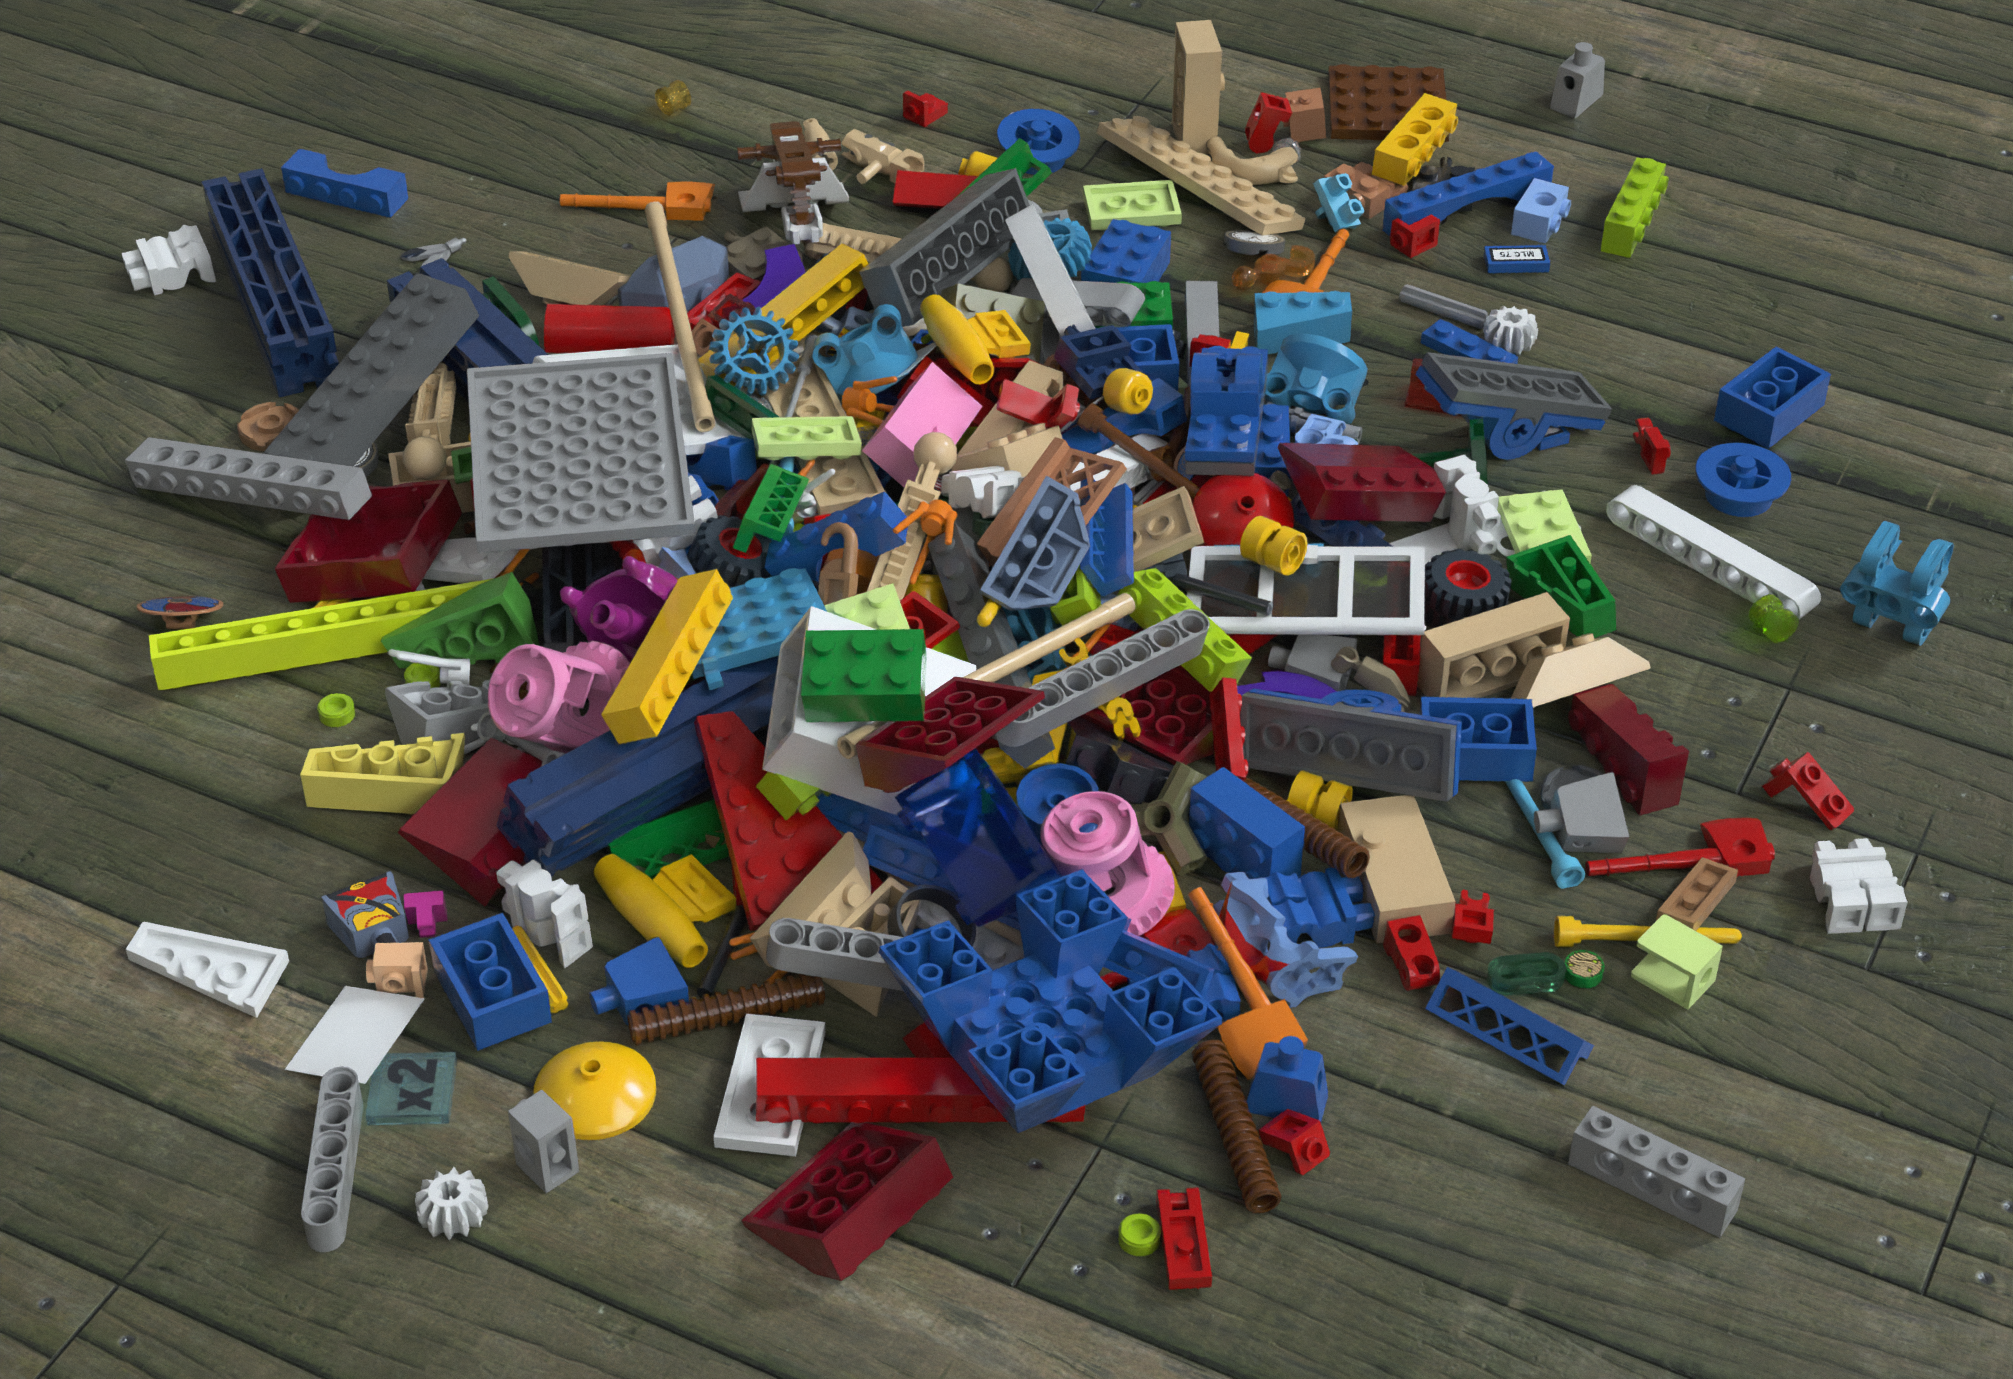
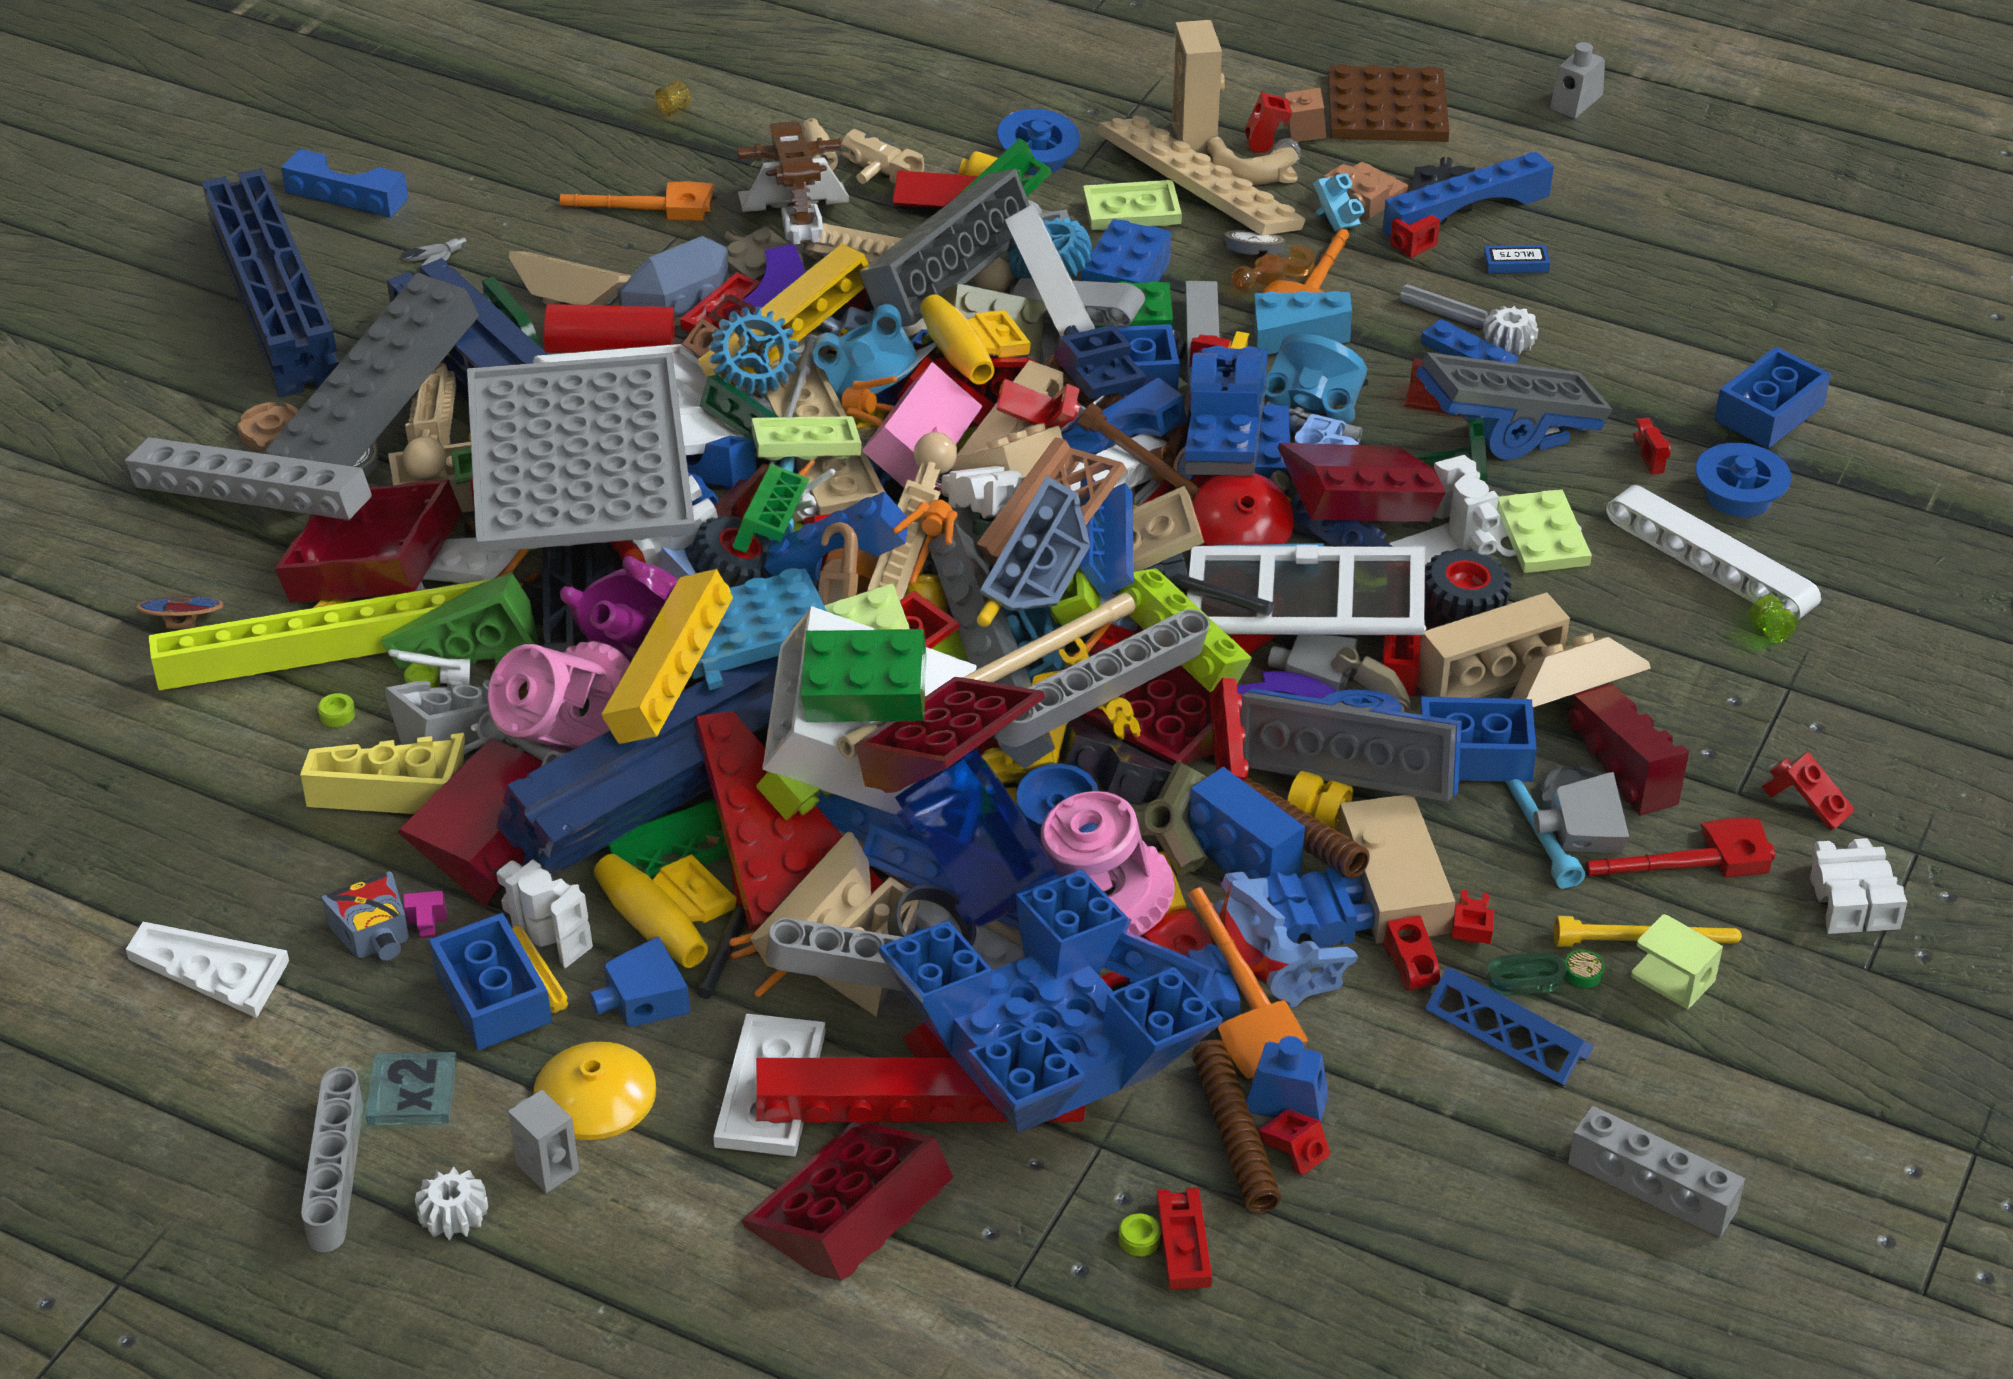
(167, 261): white hips -> none
(355, 1032): white sticker -> none
(398, 968): light nougat brick -> none
(700, 405): tan piece -> none
(725, 1007): reddish brown piece -> none
(923, 108): red bracket -> none
(1128, 391): yellow head -> none
(1273, 545): yellow wheel -> none
(1414, 139): yellow brick -> none
(1540, 211): light blue brick -> none
(1570, 580): green wedge -> none
(1634, 207): lime brick -> none
(1699, 893): medium nougat plate -> none
(1903, 596): dark azure piece -> none

